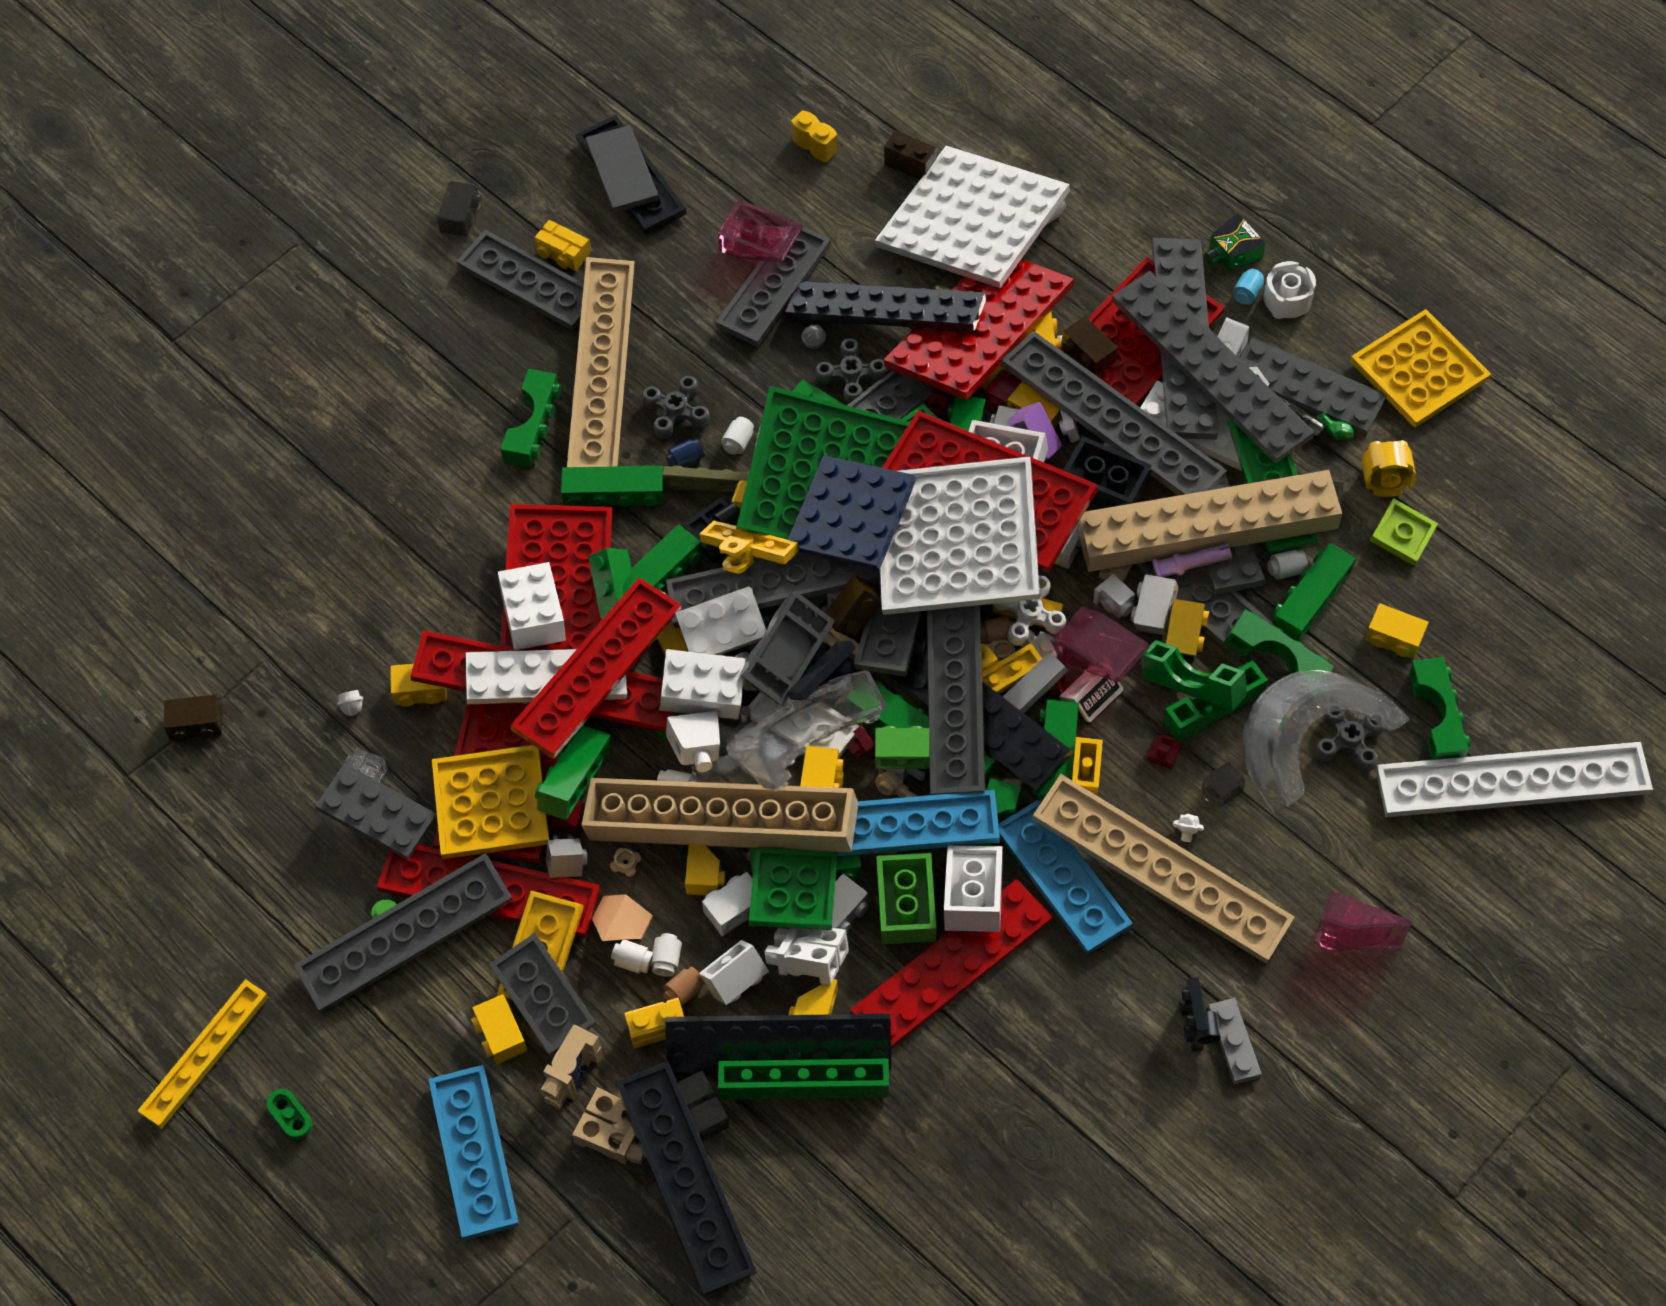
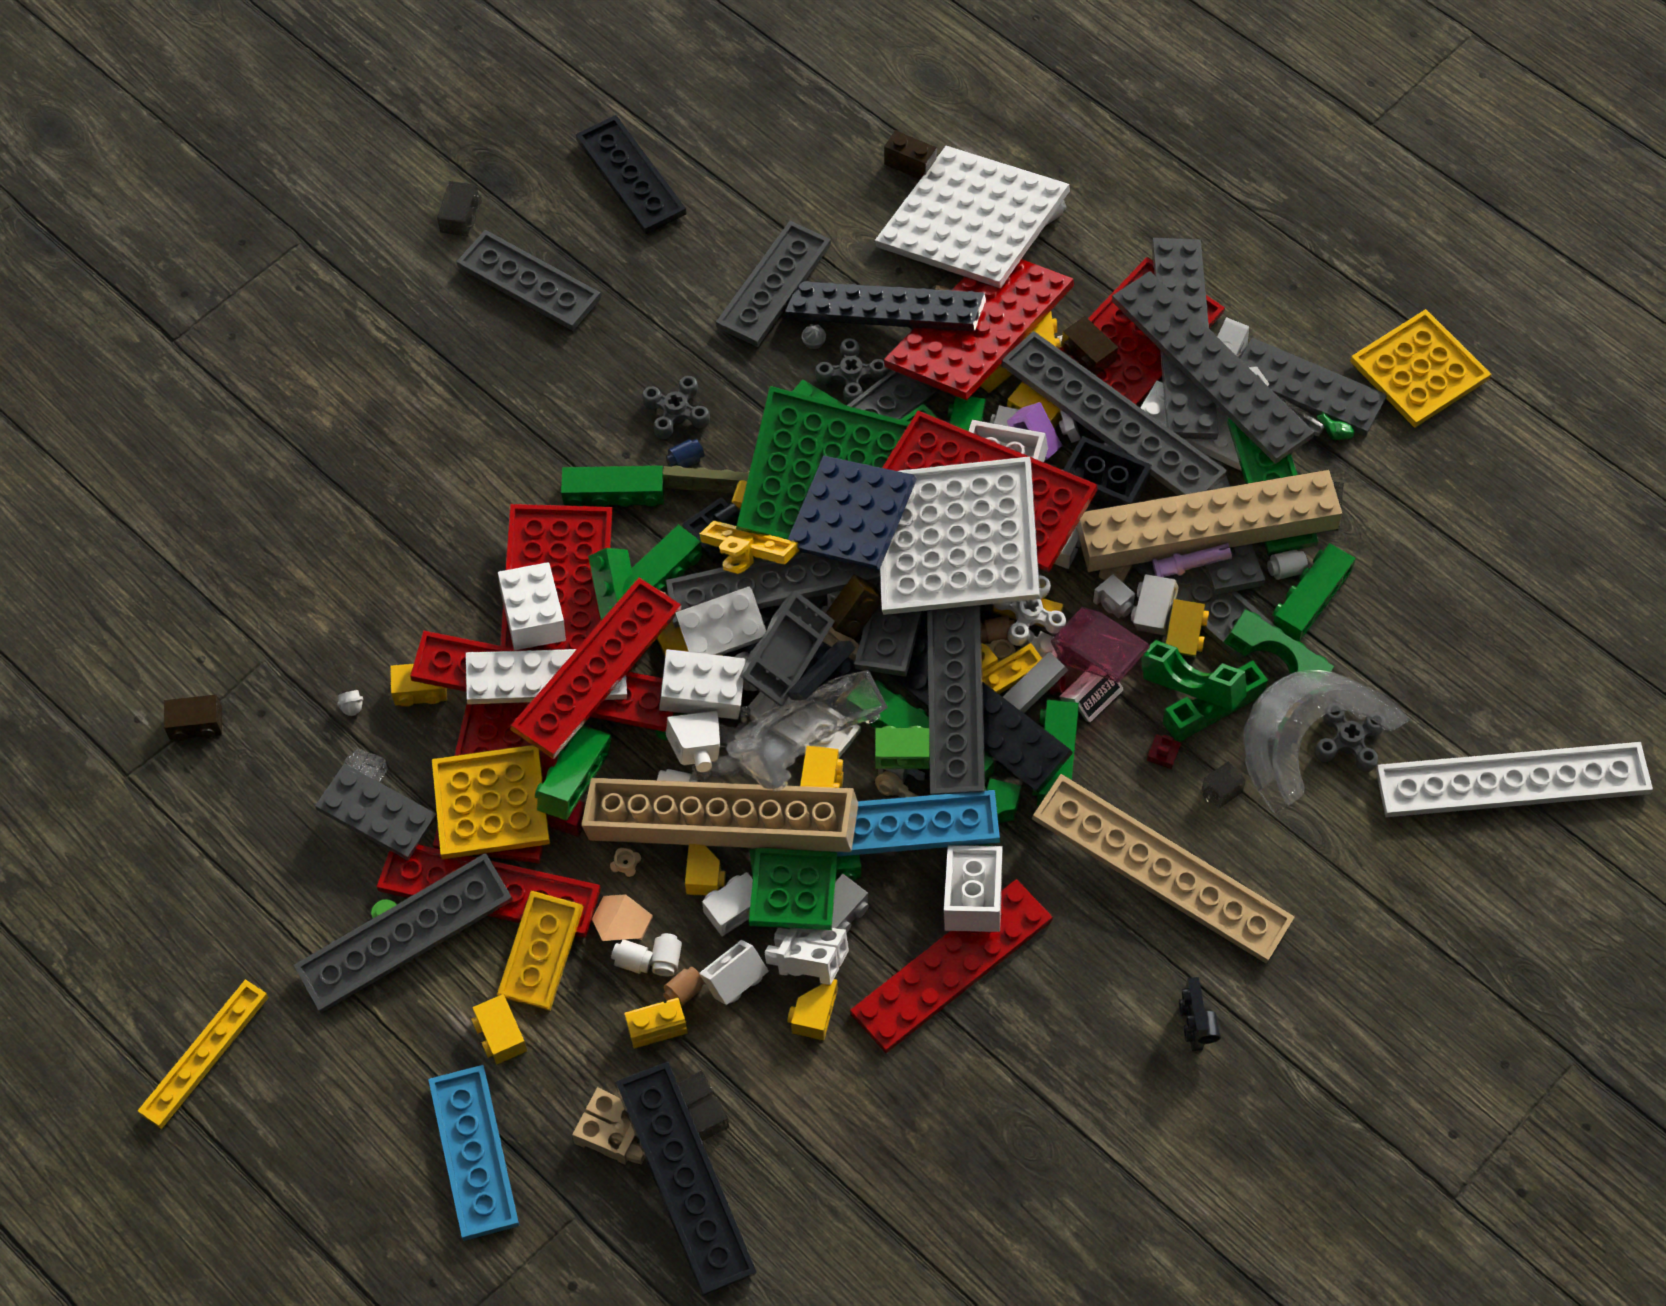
(291, 1115): green plate -> none
(523, 442): green arch -> none
(541, 992): dark grey plate -> none
(562, 246): yellow brick -> none
(565, 857): light grey brick -> none
(569, 1065): tan hips -> none
(601, 363): tan plate -> none
(622, 168): dark grey tile -> none
(703, 1041): black plate -> none
(737, 435): white brick -> none
(757, 234): clear pink slope -> none
(803, 1079): green brick -> none
(814, 136): yellow brick -> none
(864, 744): dark red tile -> none
(906, 898): bright green brick -> none
(938, 403): dark red plate -> none
(1000, 390): dark red brick -> none
(1064, 880): dark azure plate -> none
(1087, 763): yellow brick -> none
(1188, 825): white plant -> none
(1235, 244): torso -> none
(1235, 1042): light grey plate -> none
(1248, 286): medium azure brick -> none
(1289, 290): white brick -> none
(1359, 926): clear pink slope -> none
(1388, 468): yellow brick -> none
(1396, 631): yellow brick -> none
(1403, 532): lime plate -> none
(1432, 682): green arch -> none

